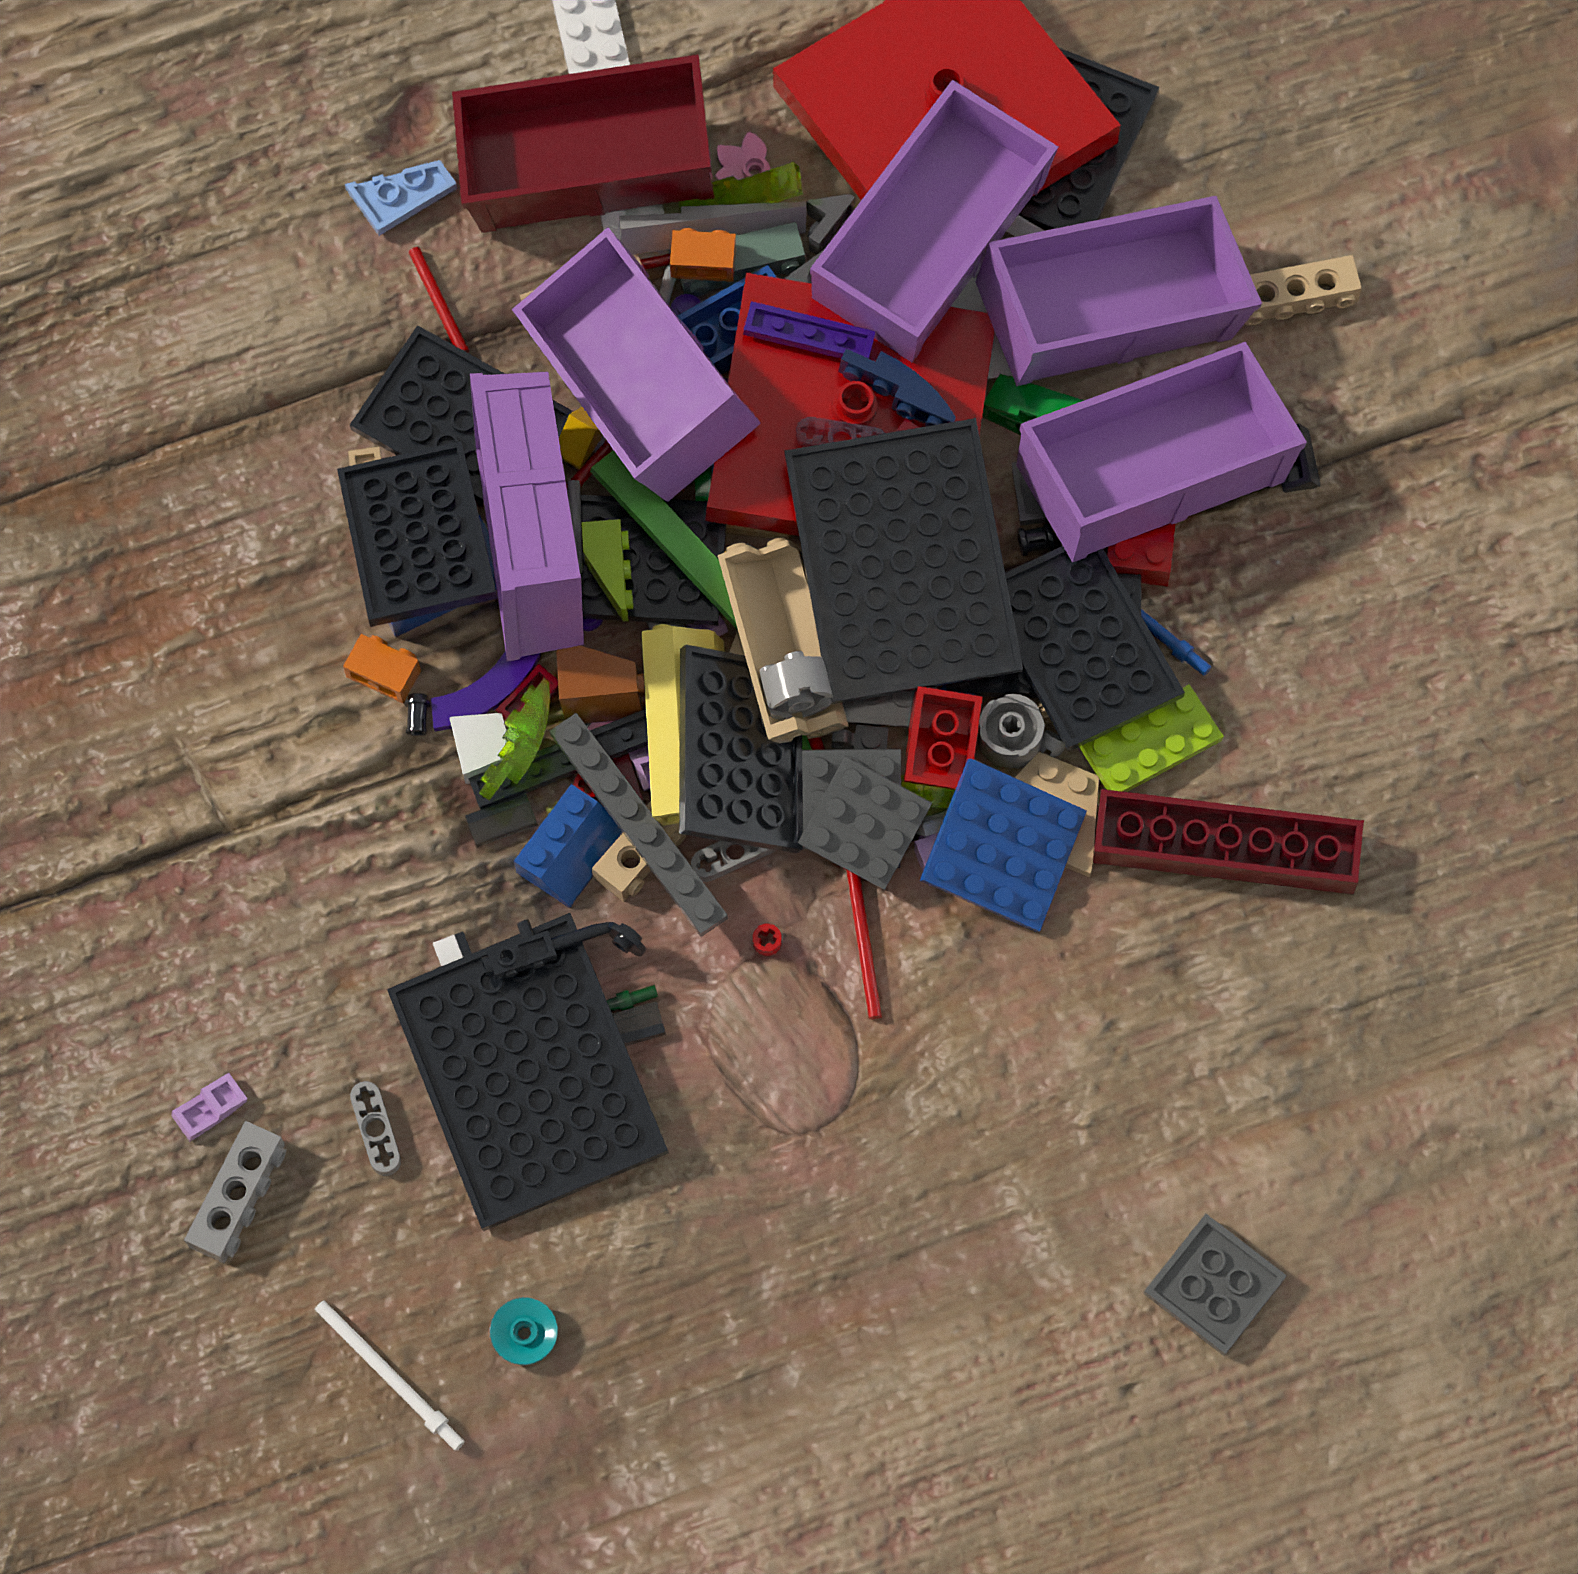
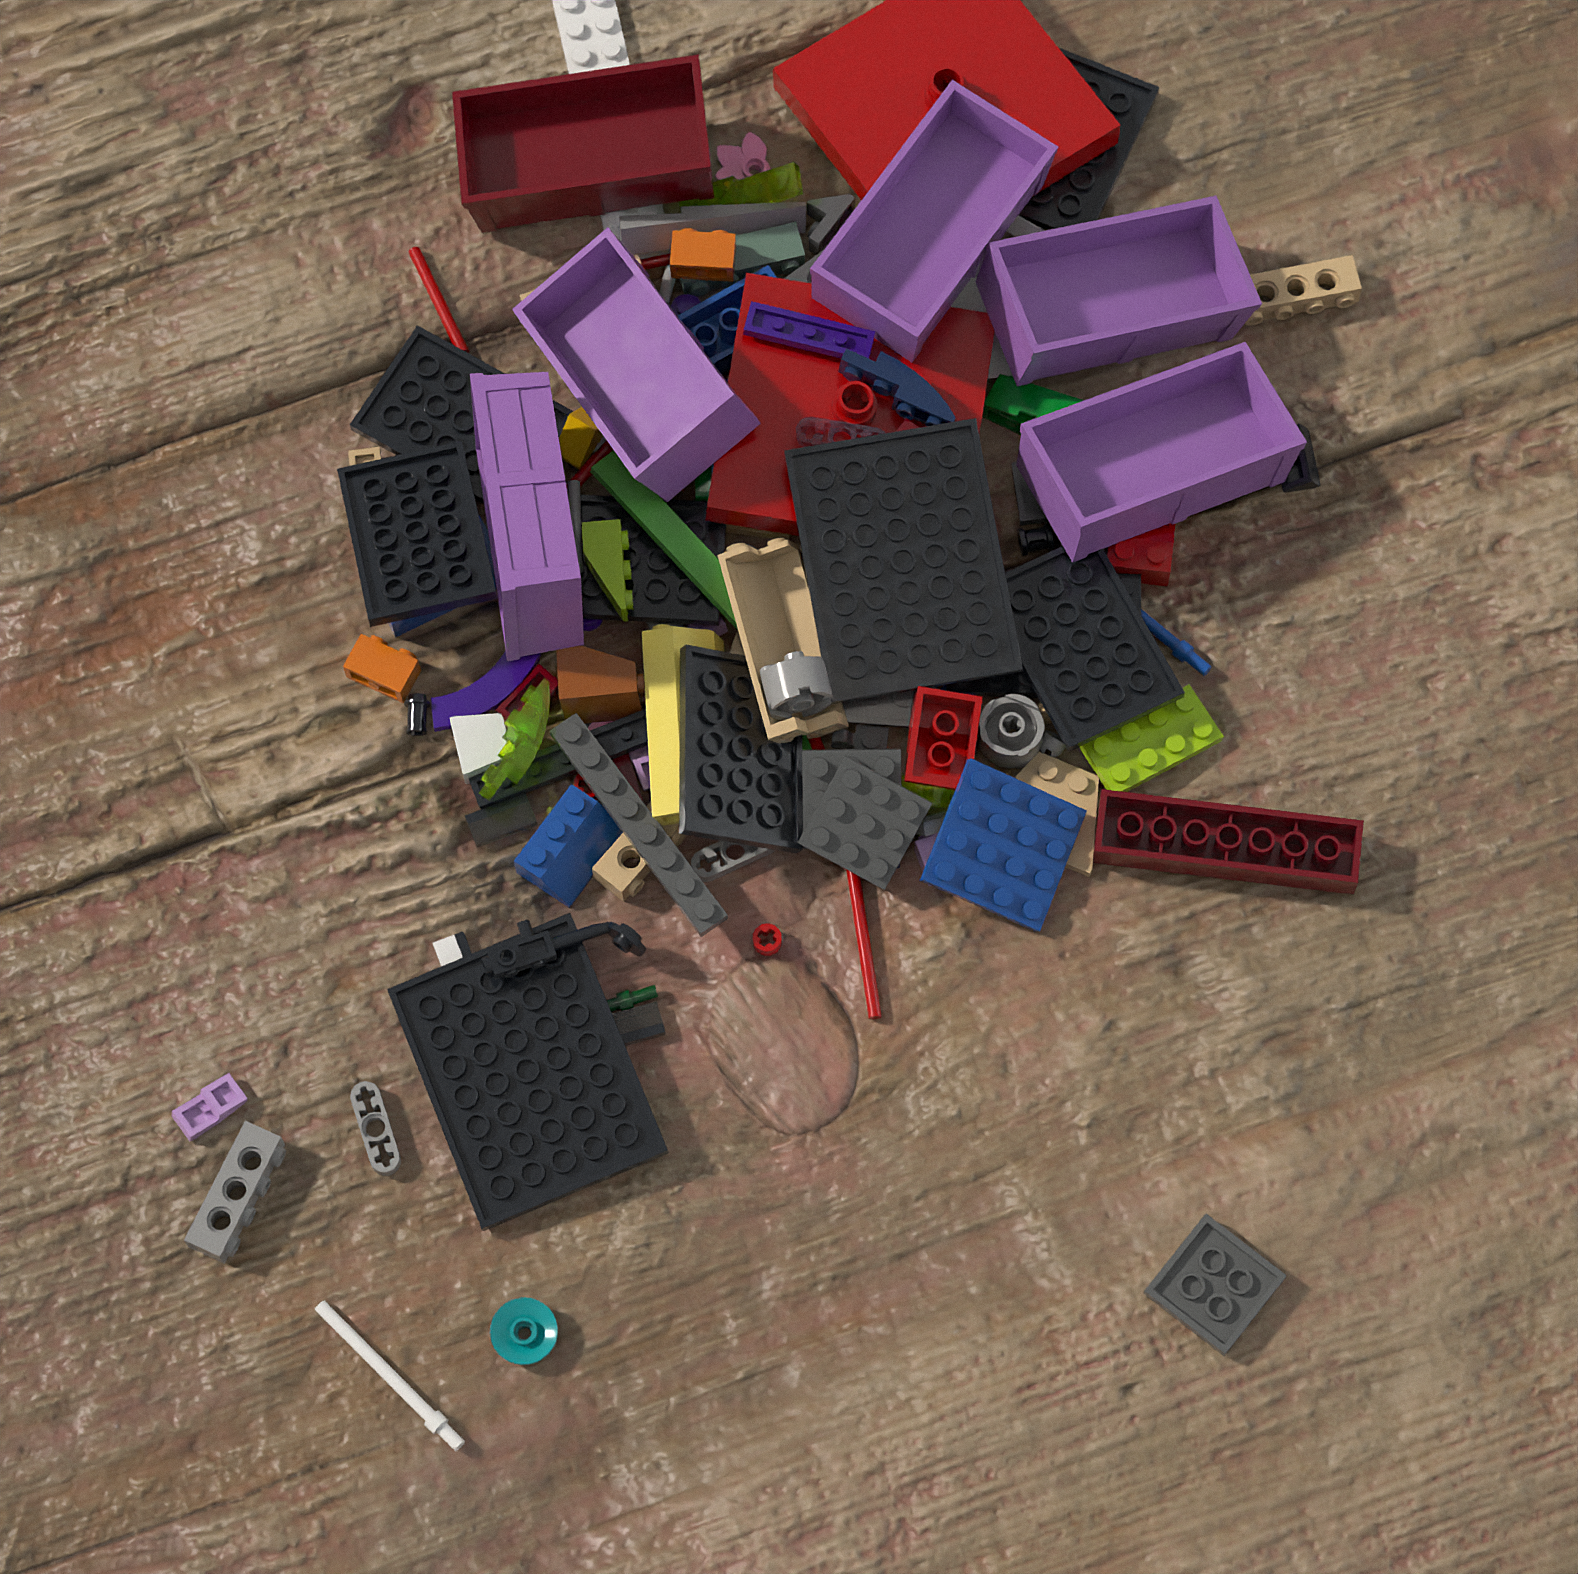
(399, 196): light blue wing -> none

